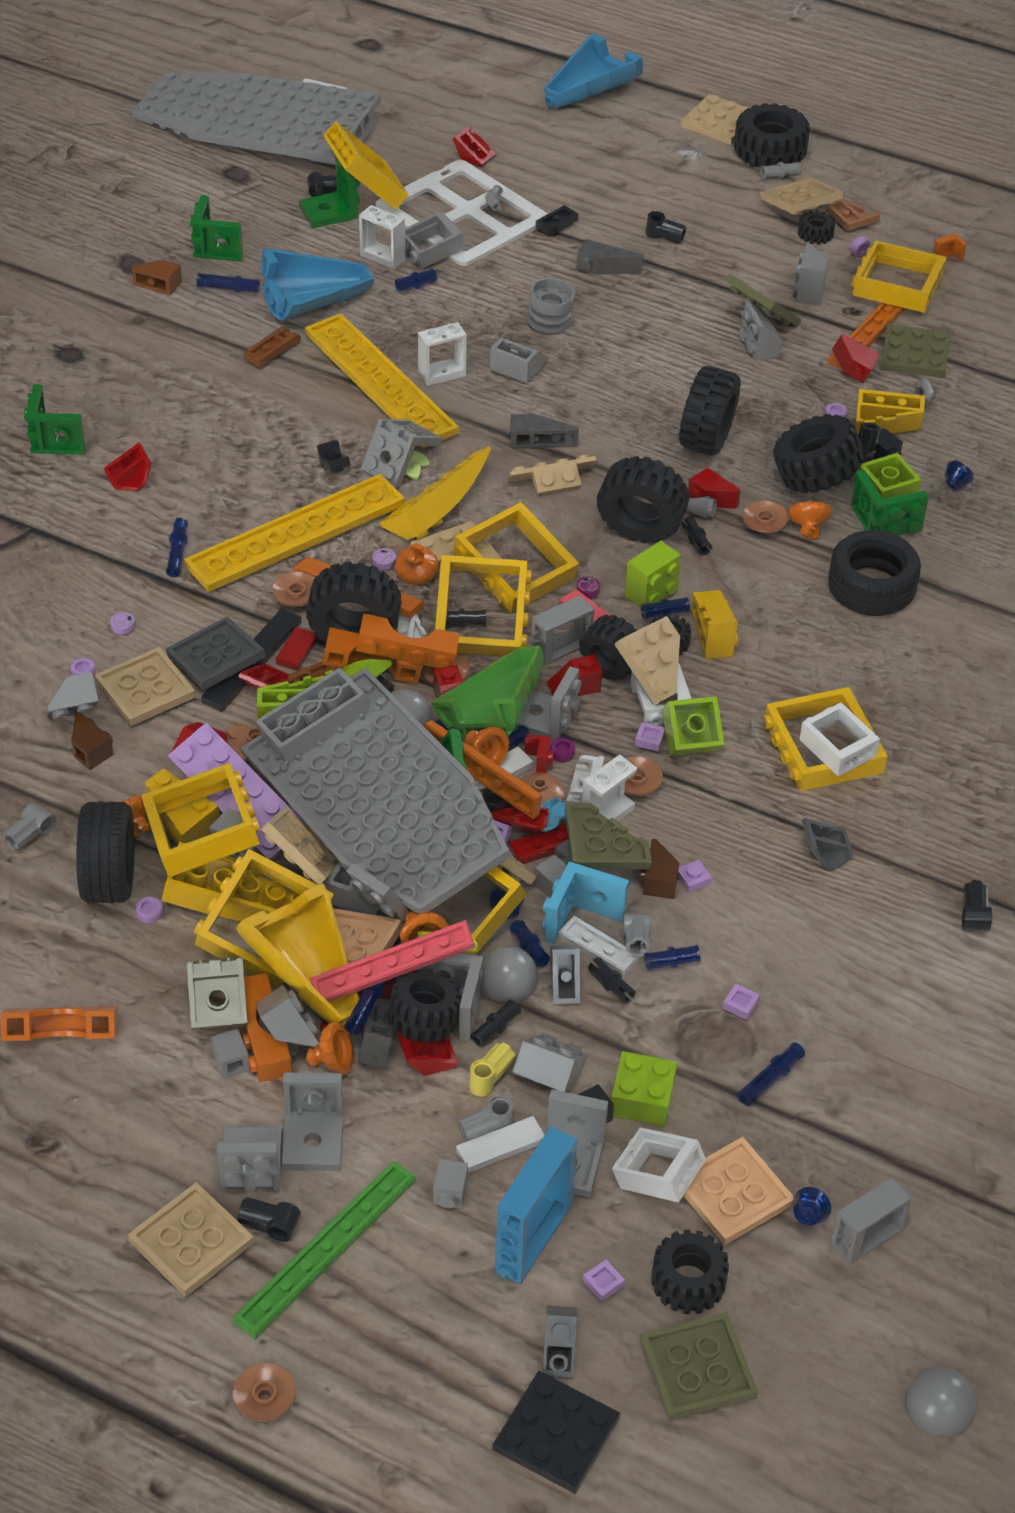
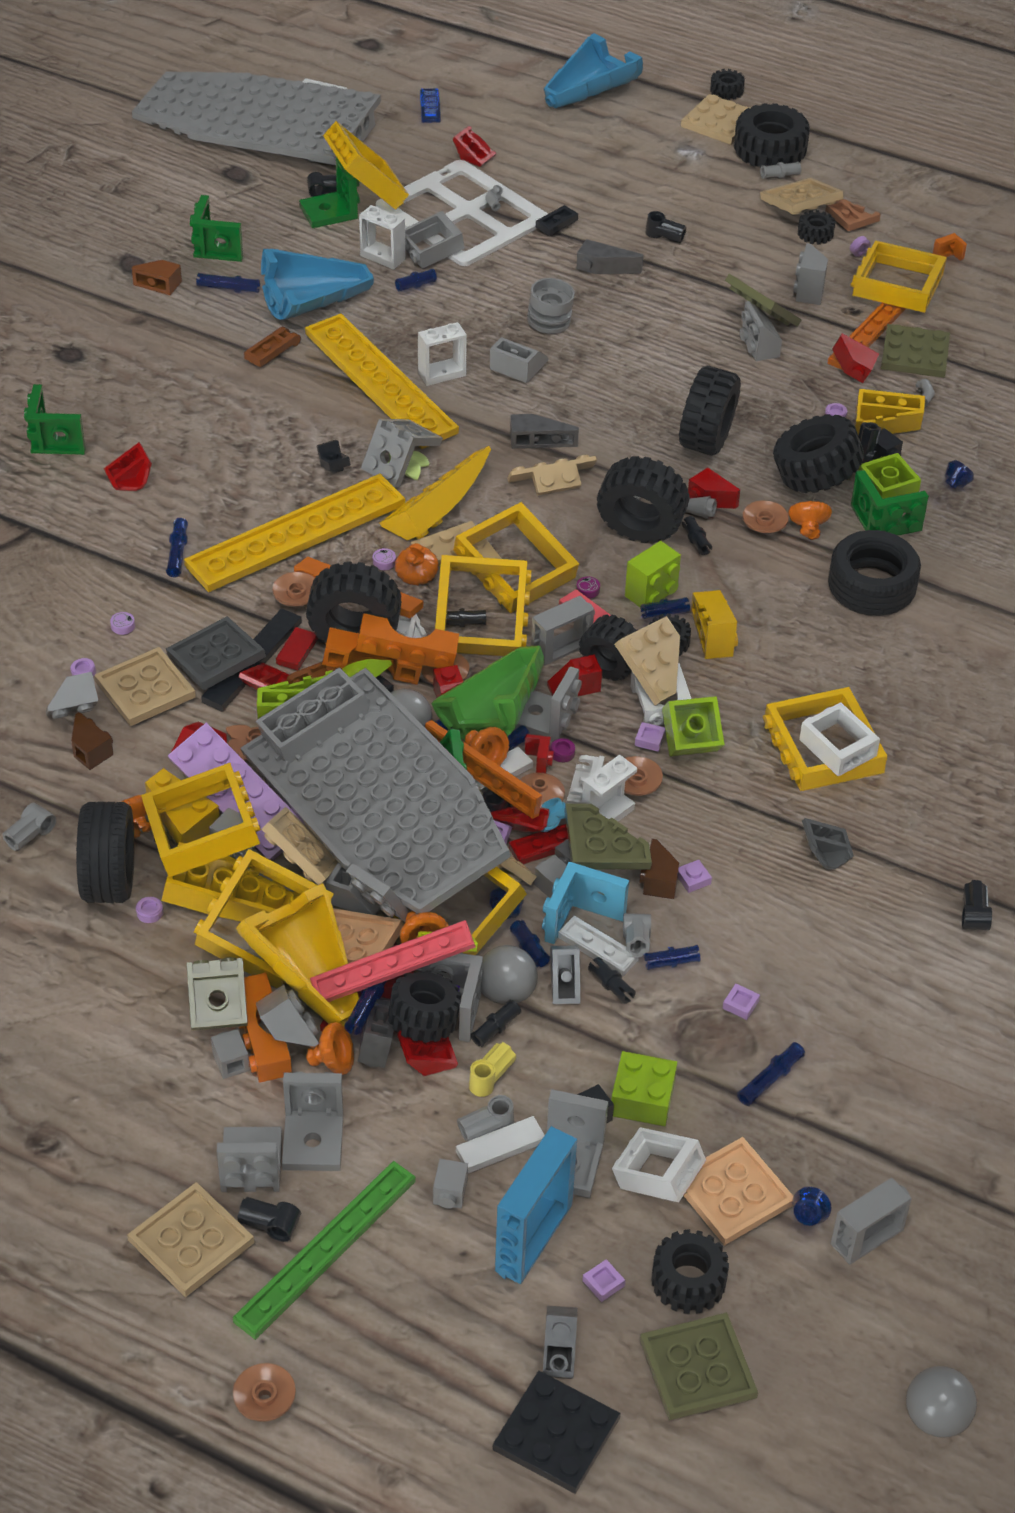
(36, 1023): orange arch -> none
(430, 104): none -> clear blue slope
(550, 1062): light grey slope -> none
(727, 84): none -> black tyre

